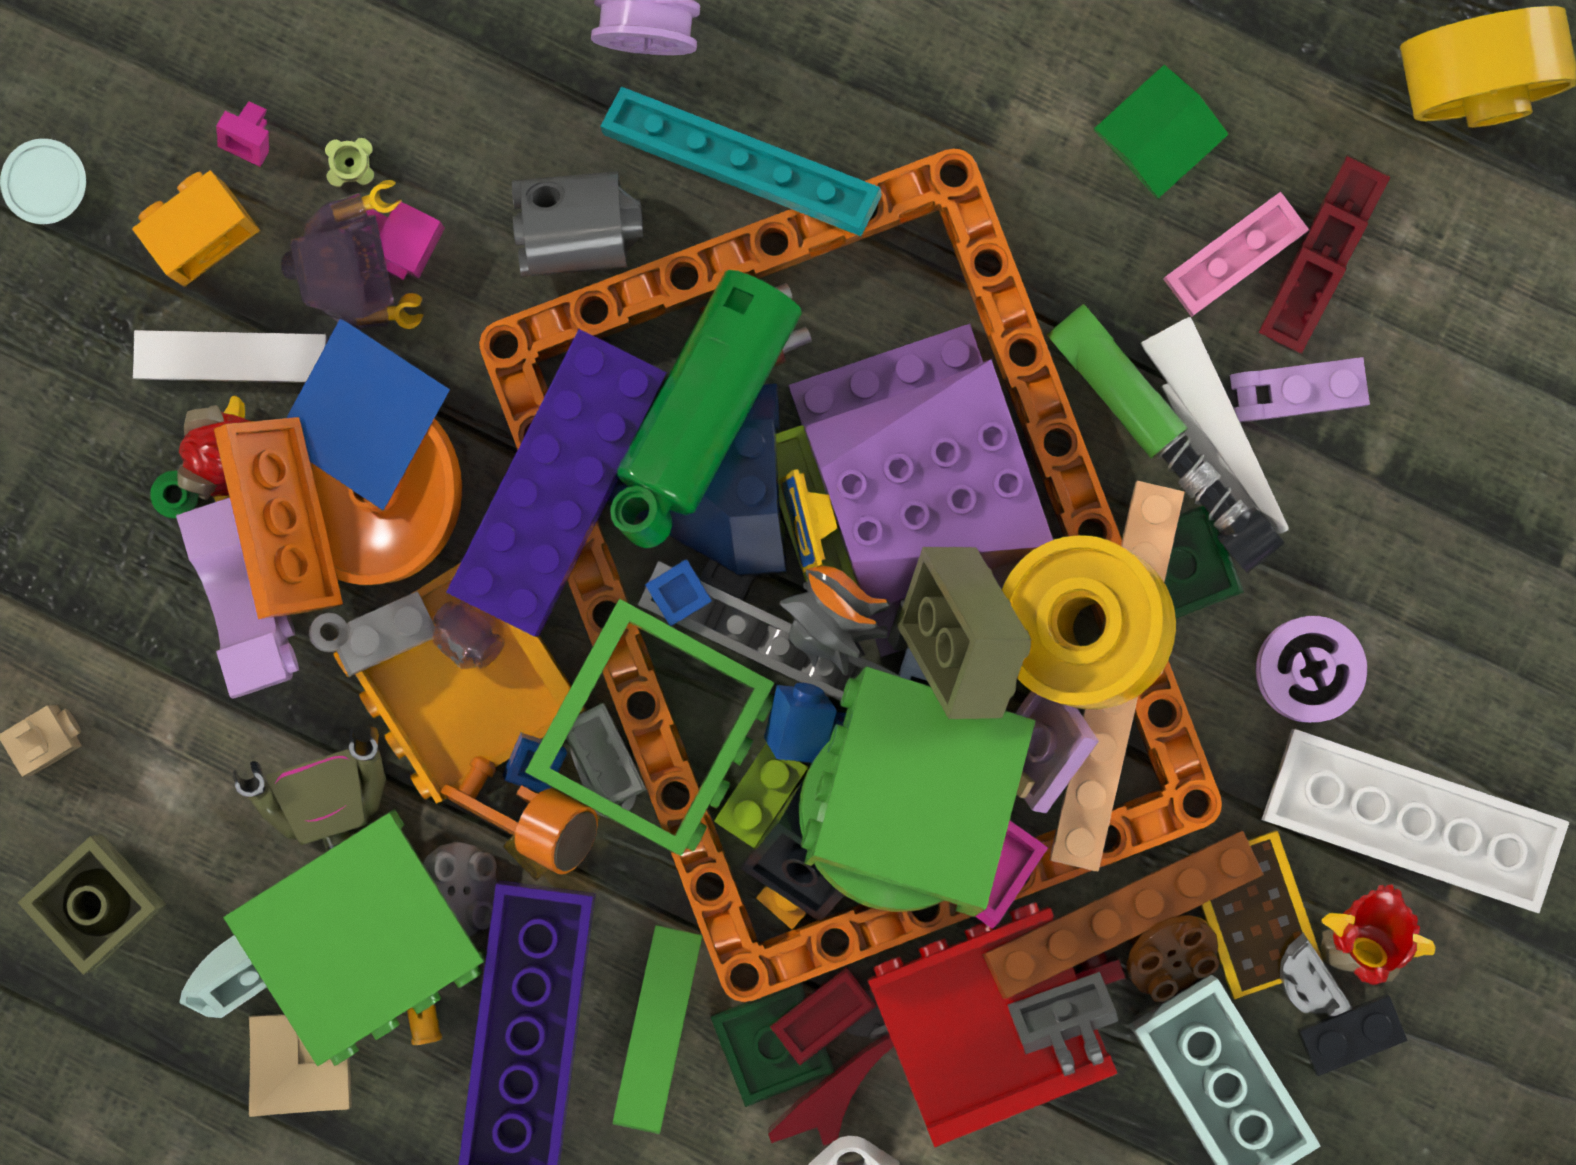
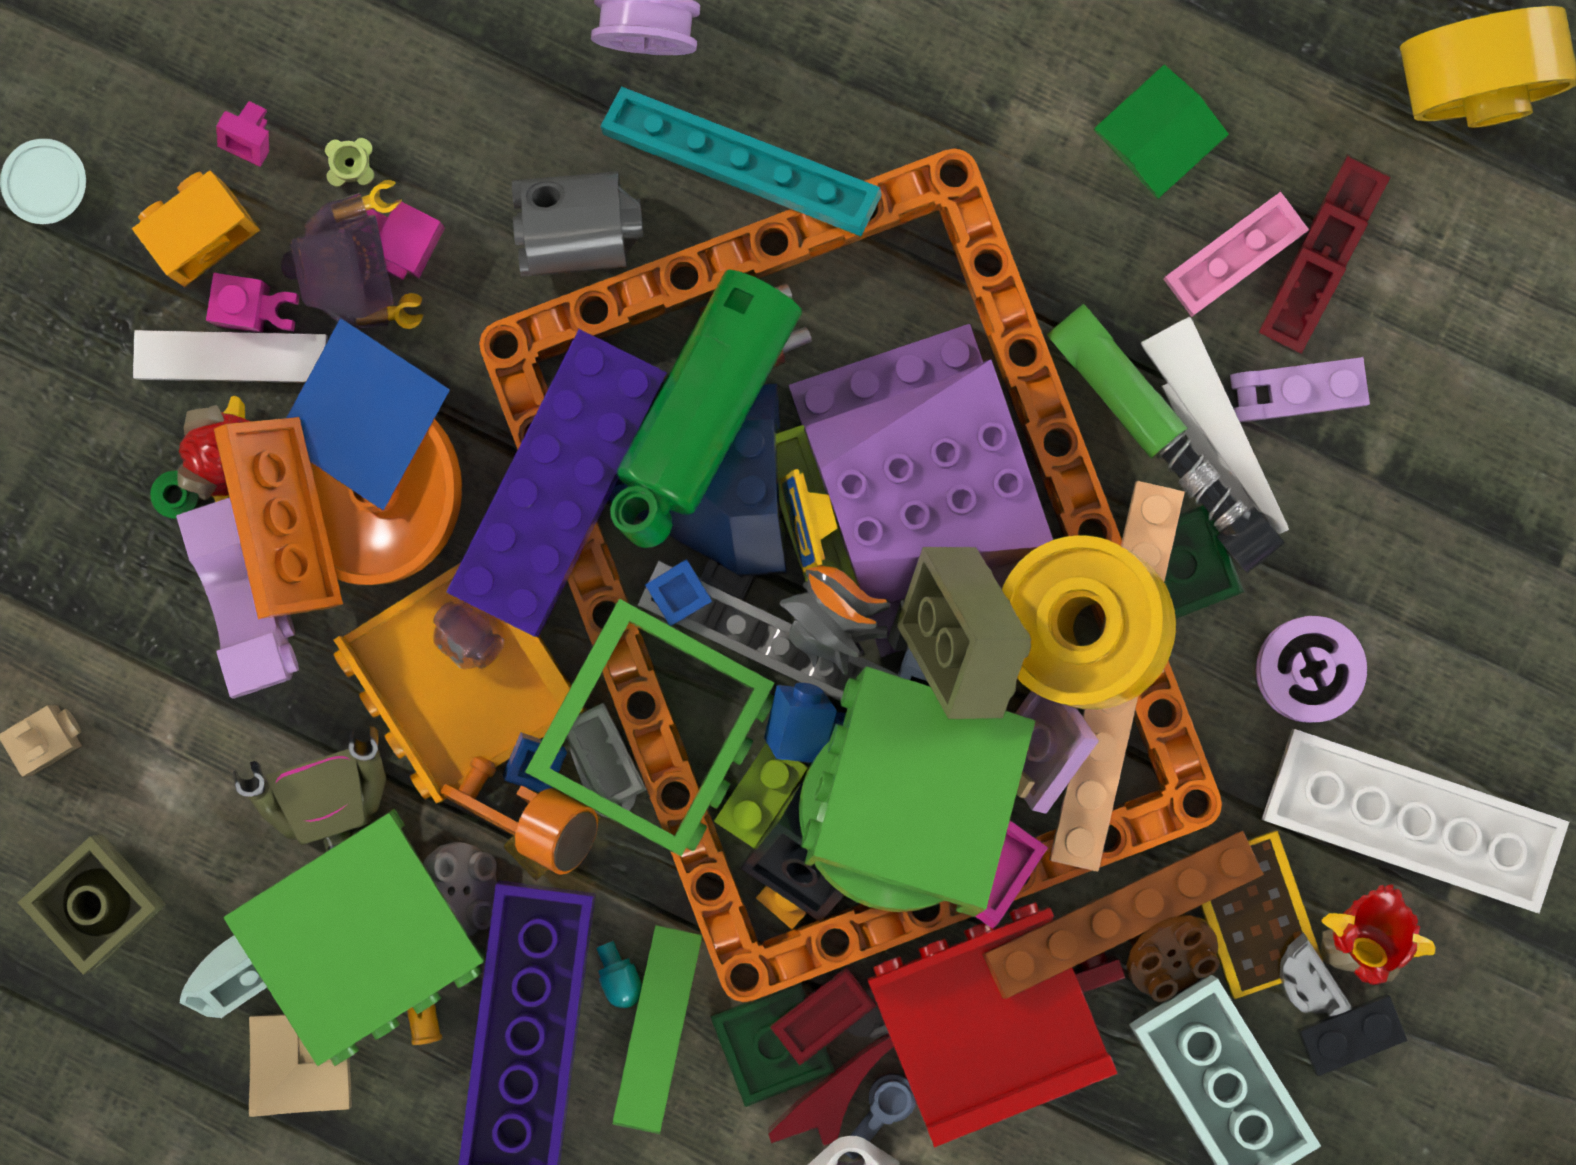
(246, 304): none -> dark pink brick
(376, 634): light grey hinge -> none
(618, 977): none -> teal cylinder
(889, 1102): none -> sand blue plate
(1064, 1014): dark grey hinge -> none

